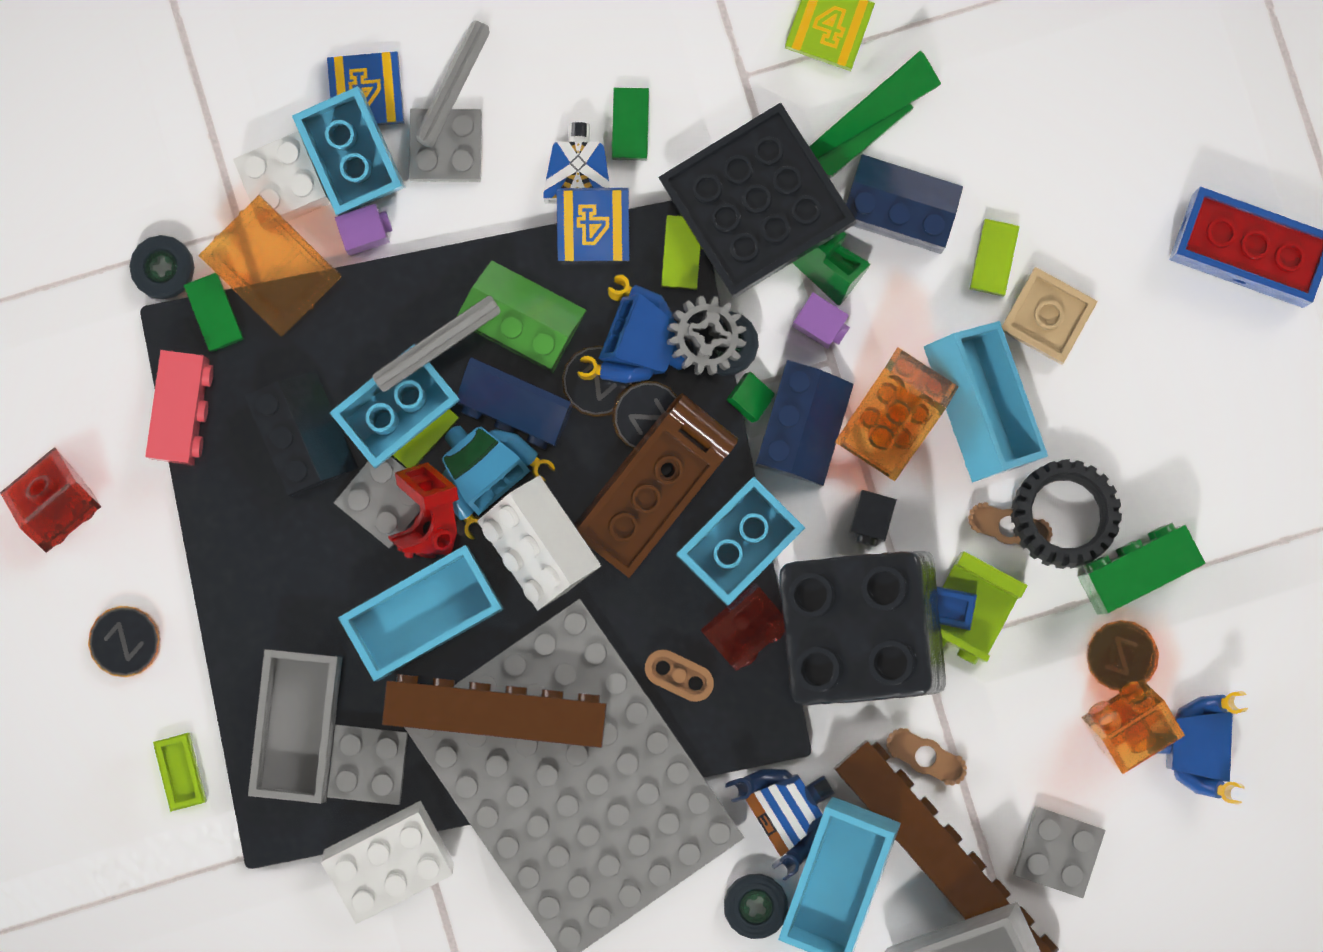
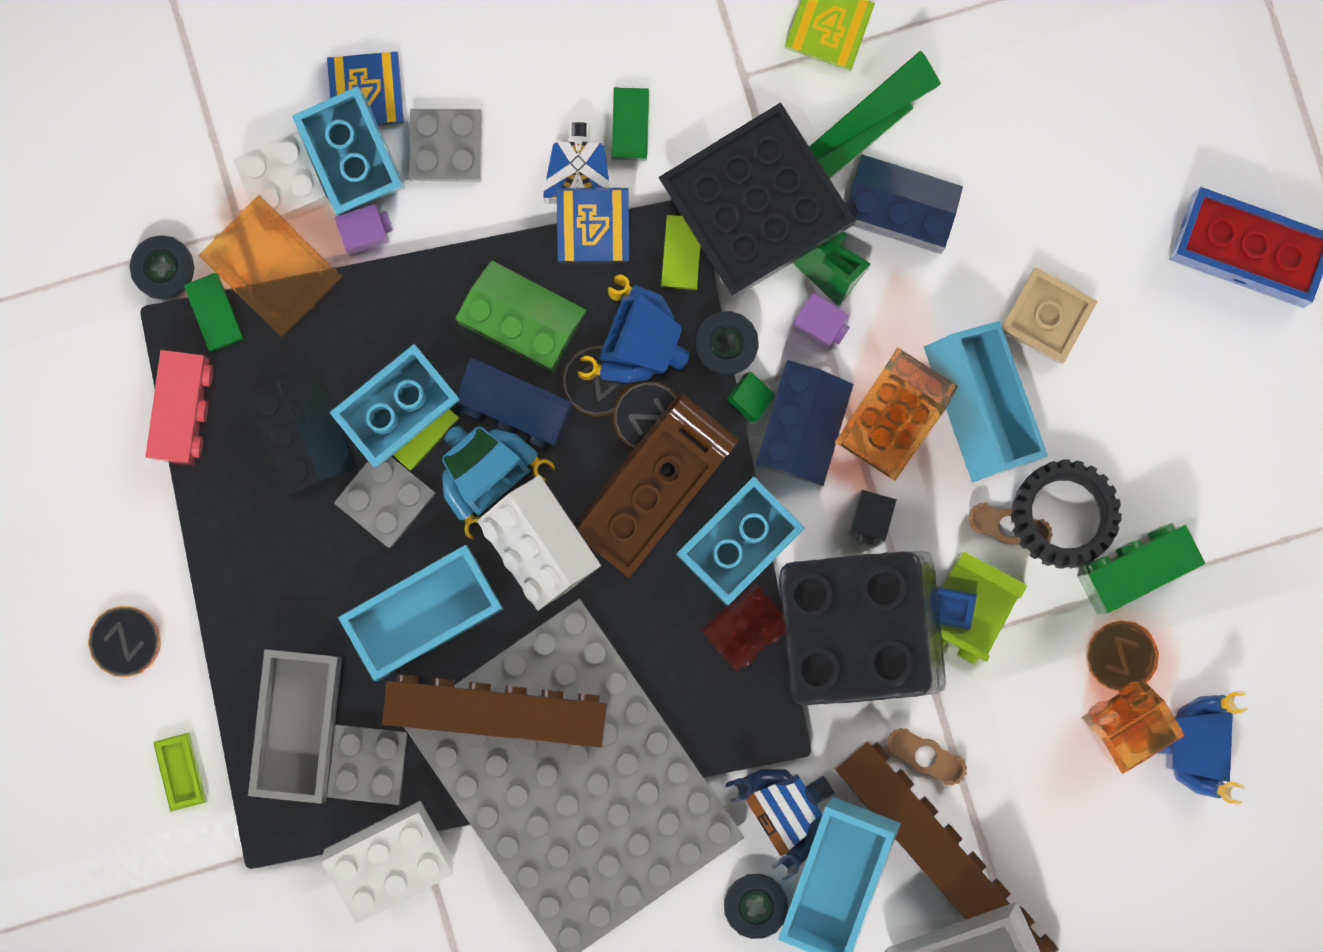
(50, 500): clear red slope -> none
(436, 343): light grey axle -> none
(436, 499): red tile -> none
(452, 84): light grey axle -> none
(679, 675): medium nougat plate -> none
(710, 320): light grey gear -> none
(994, 257): lime tile -> none
(1059, 852): light grey plate -> none

